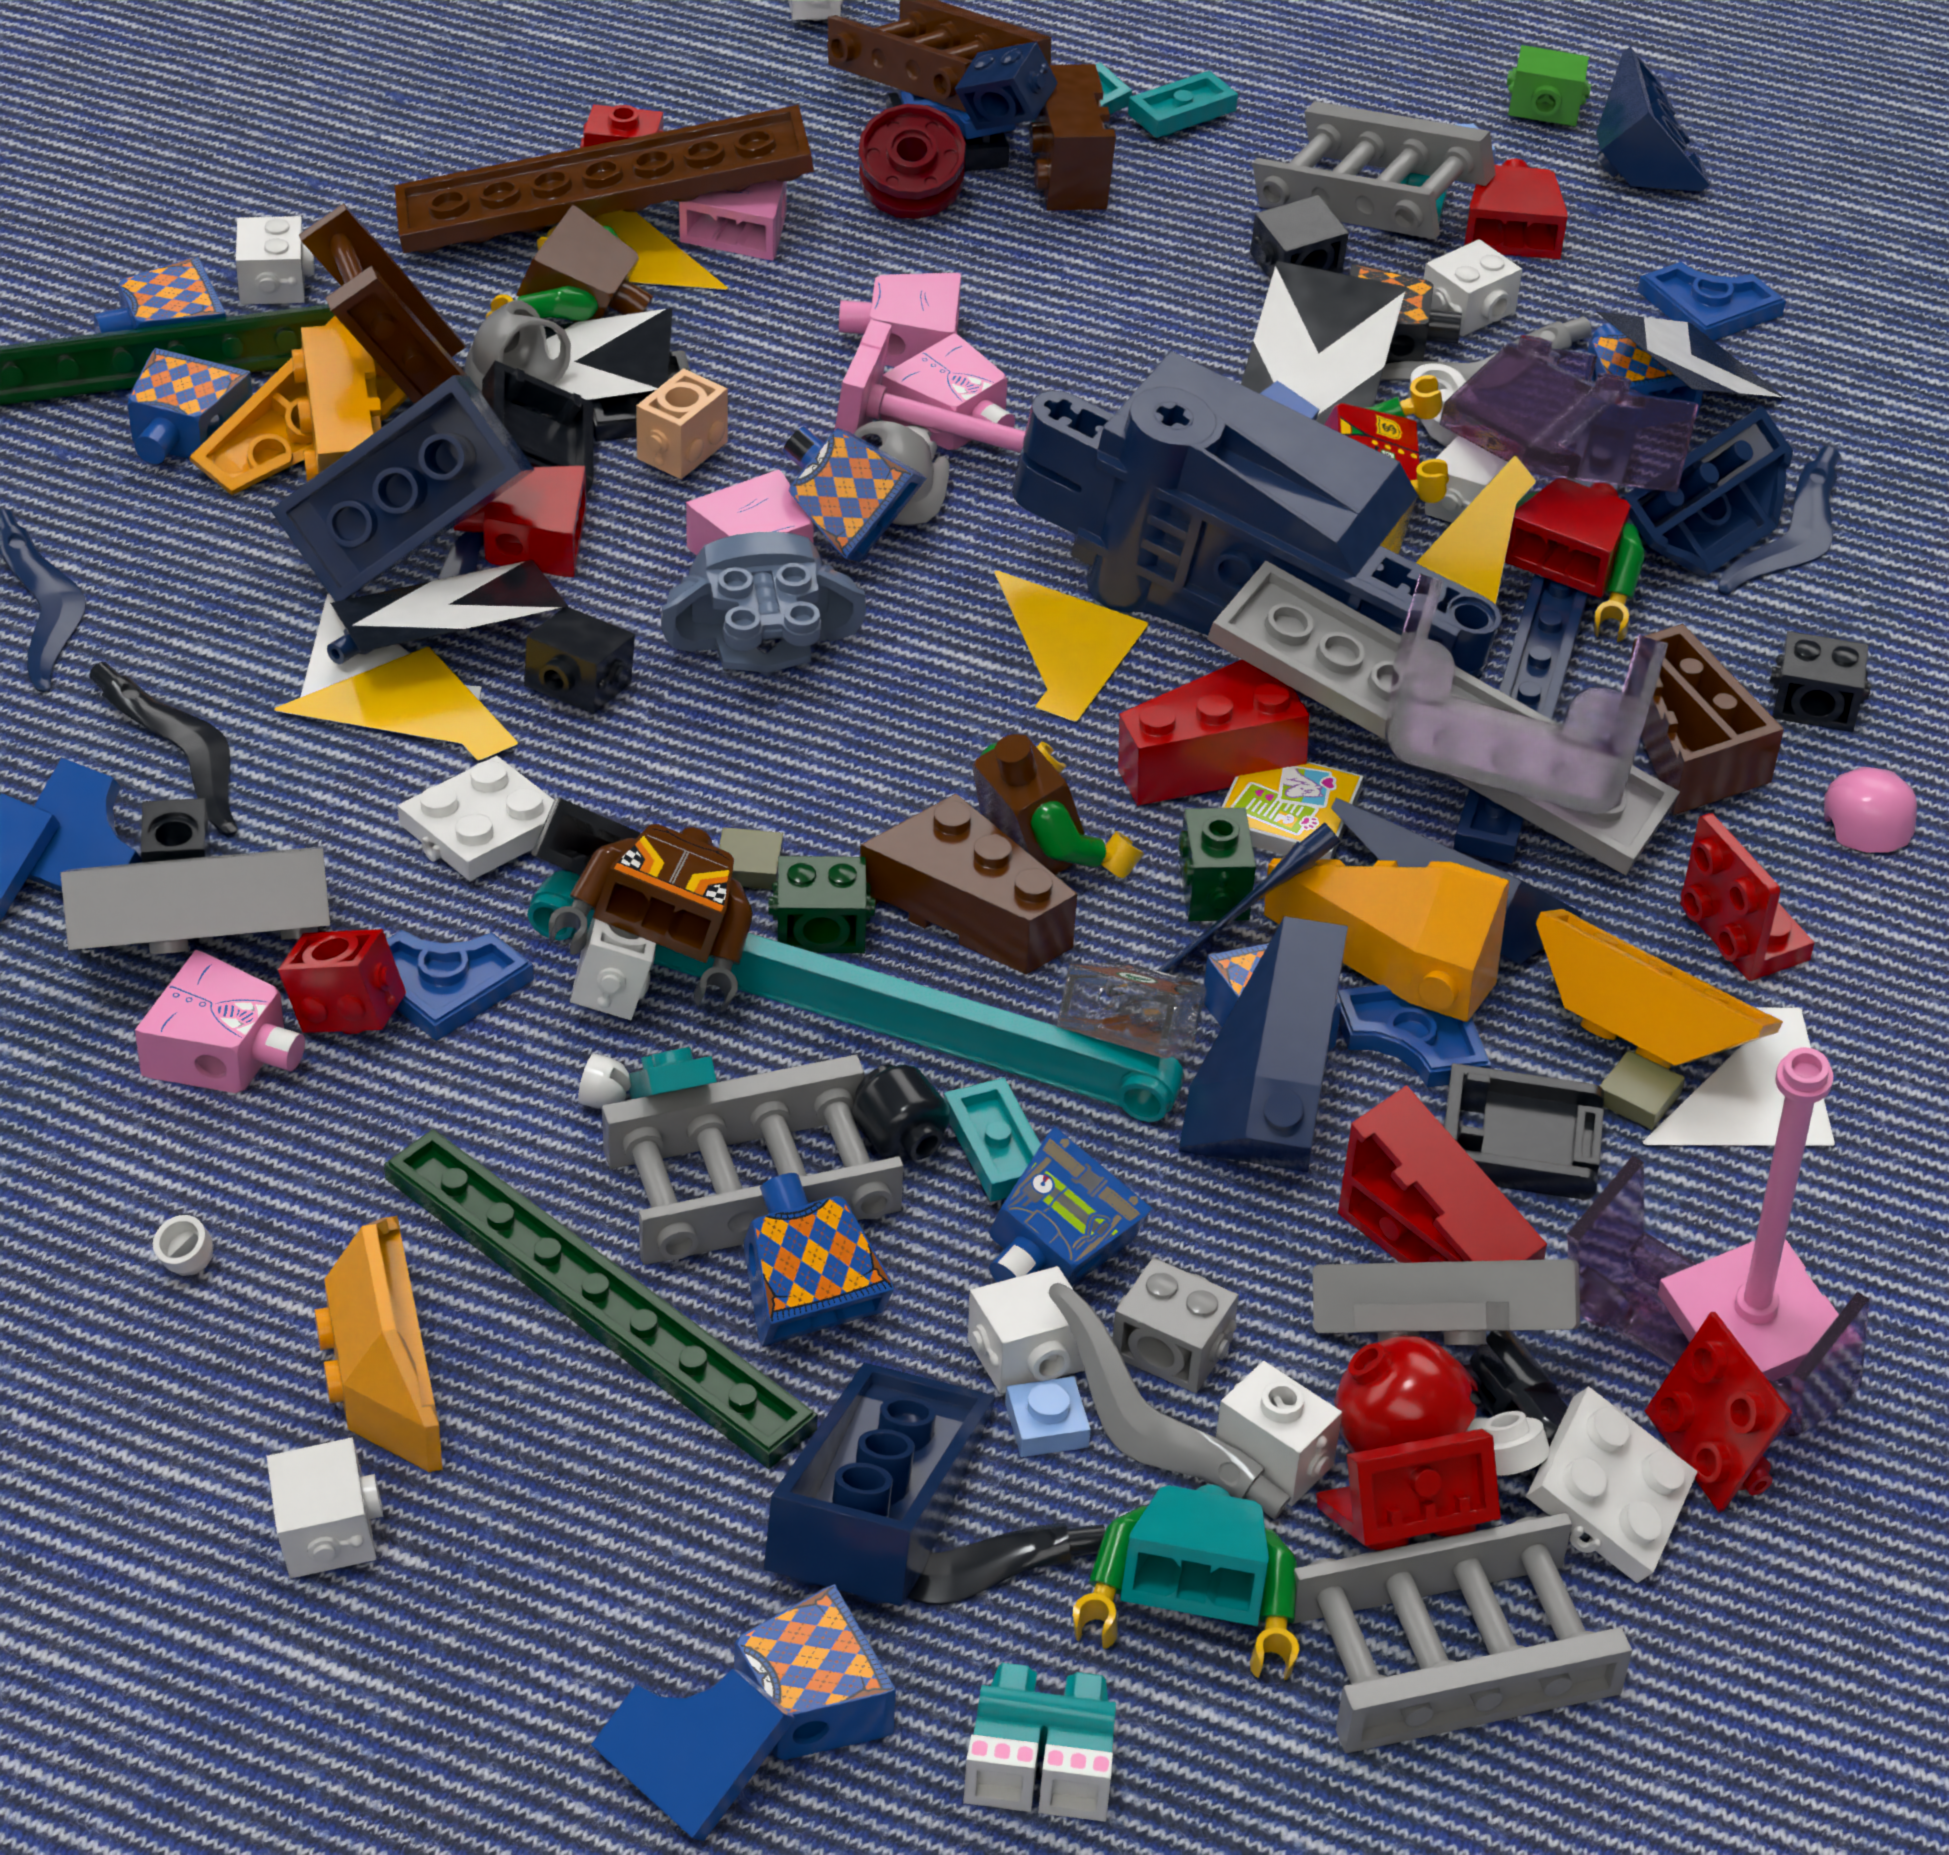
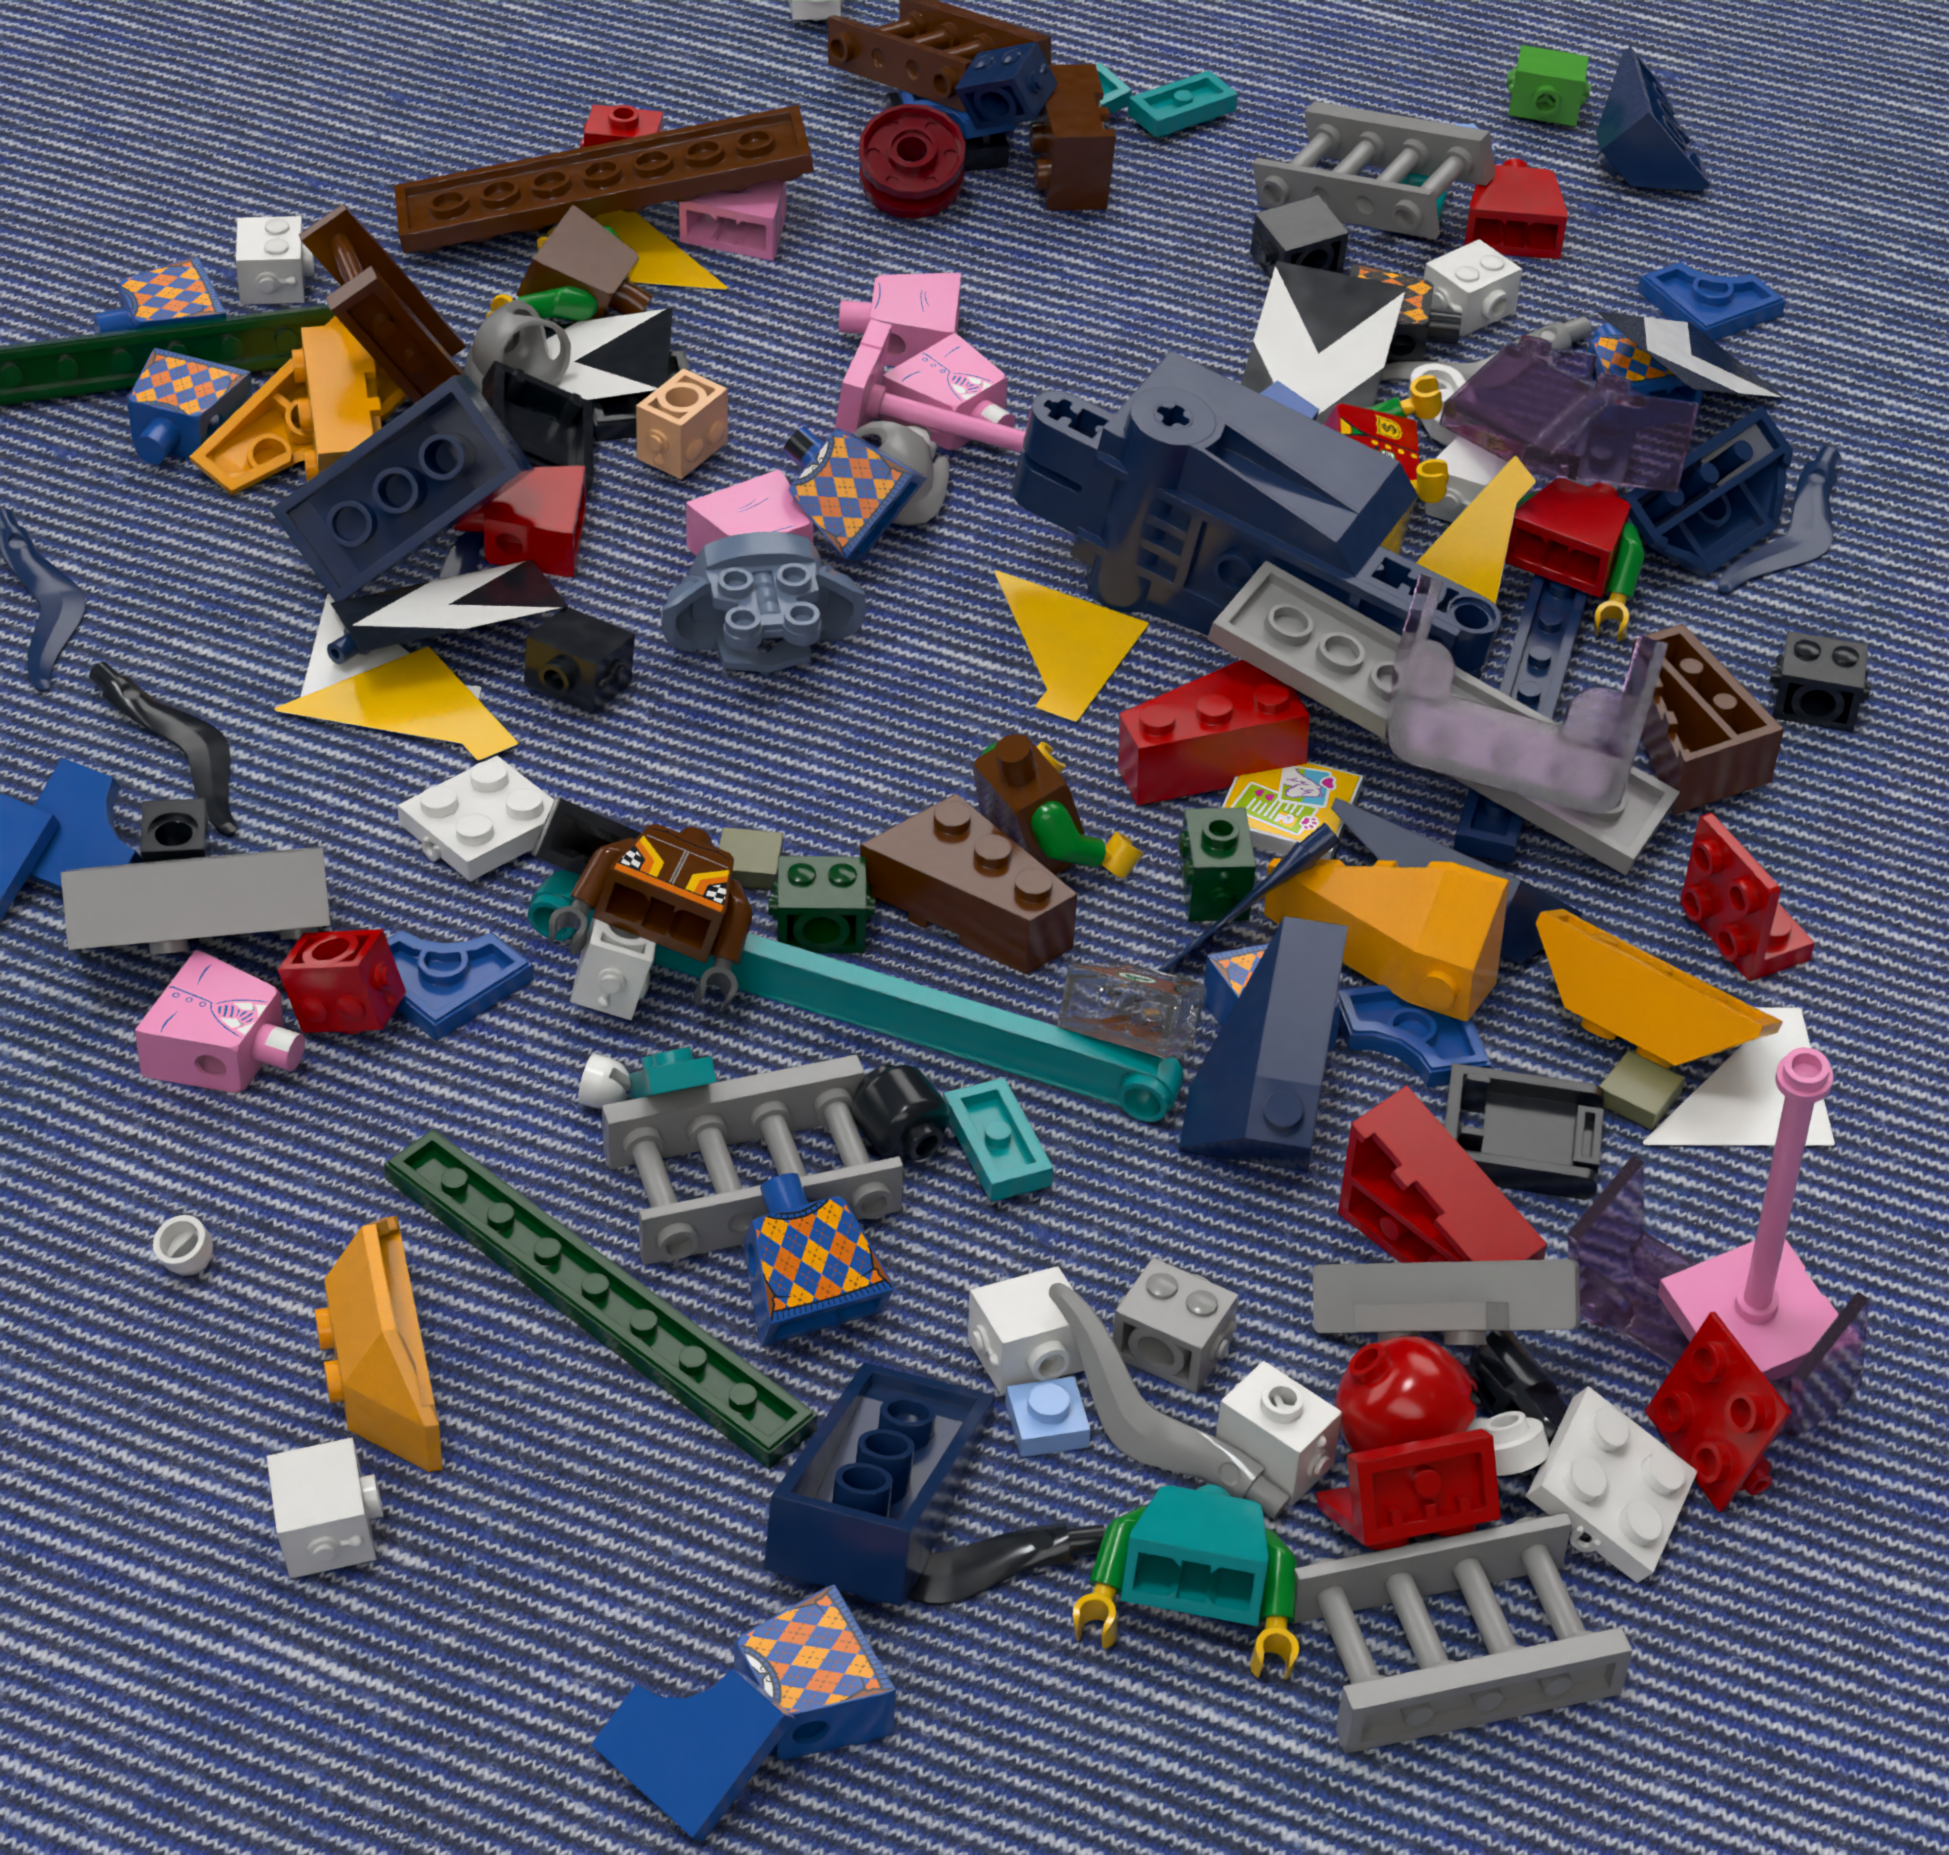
(1021, 1725): hips -> none
(1064, 1215): blue torso -> none
(1871, 810): bright pink hair -> none

